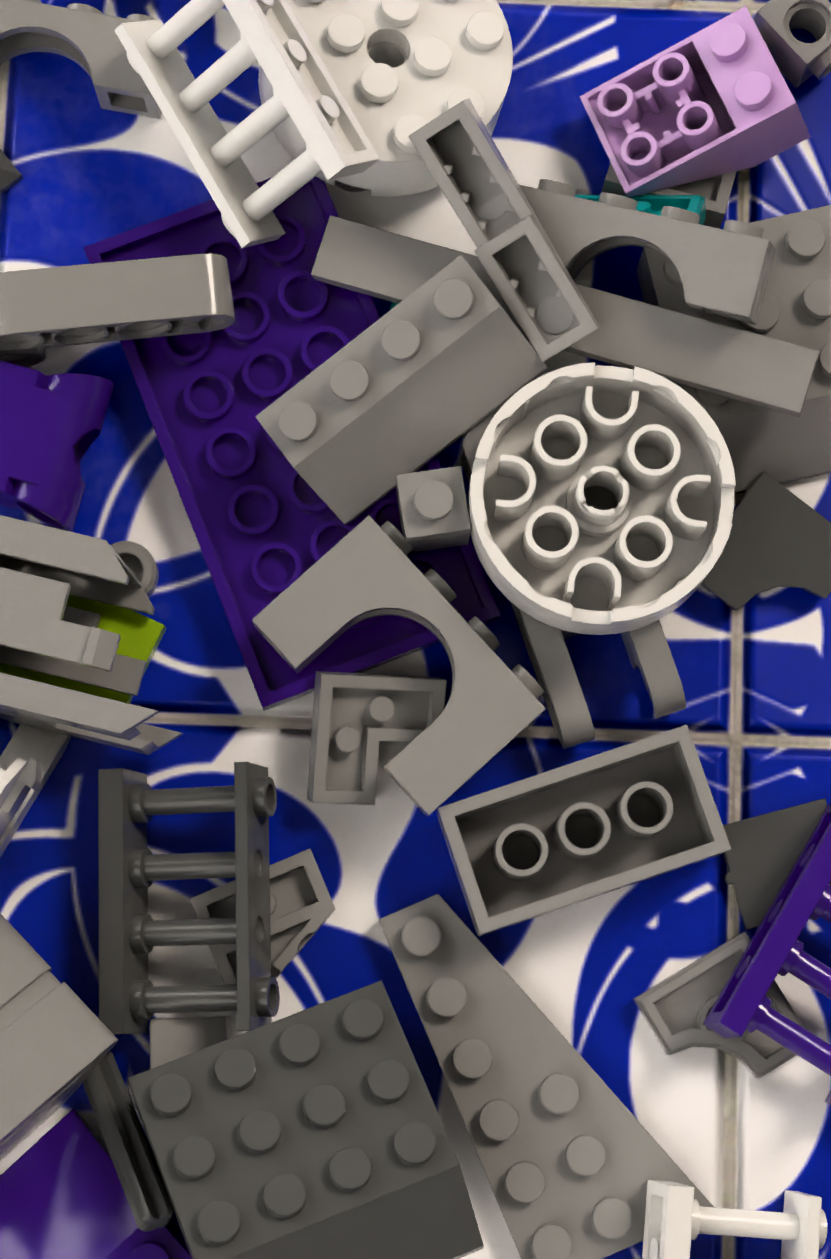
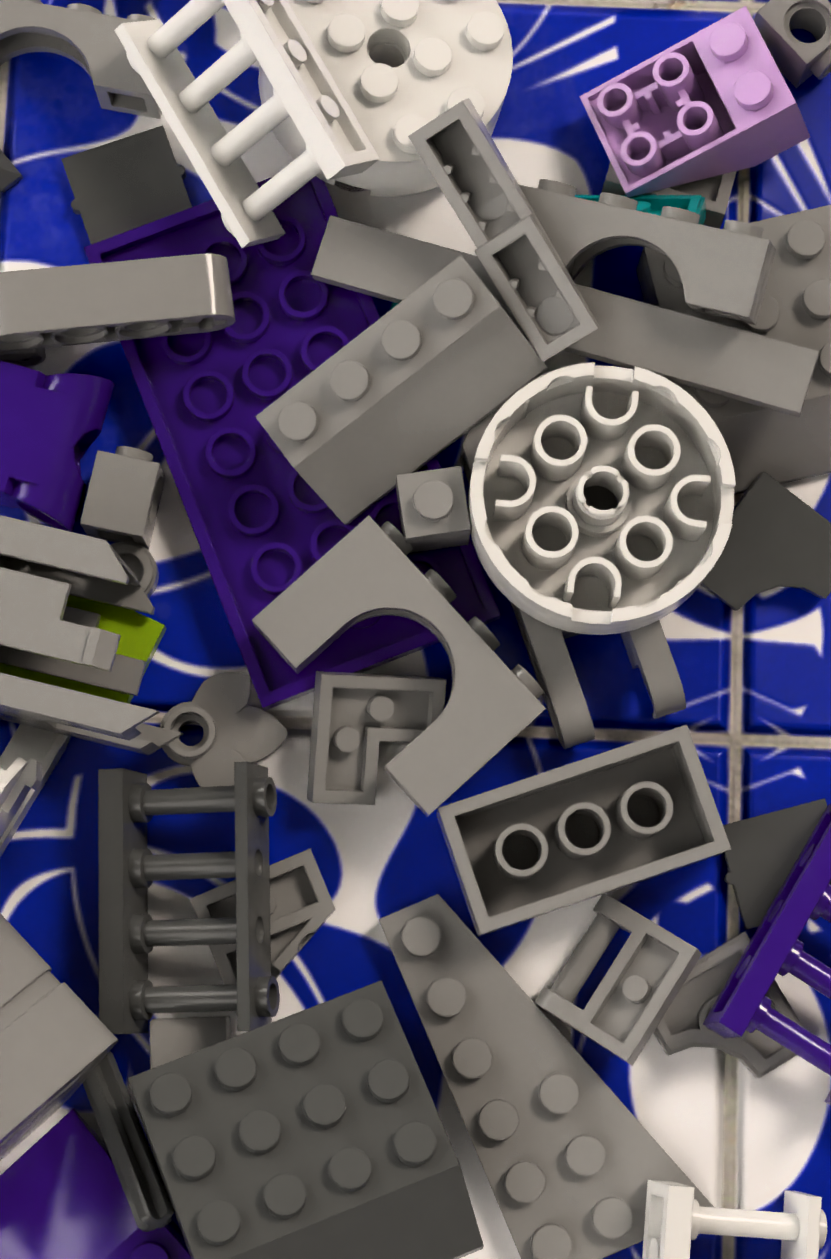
(123, 496): none -> light grey brick
(126, 184): none -> dark grey piece
(230, 729): none -> light grey plate
(633, 990): none -> light grey plate

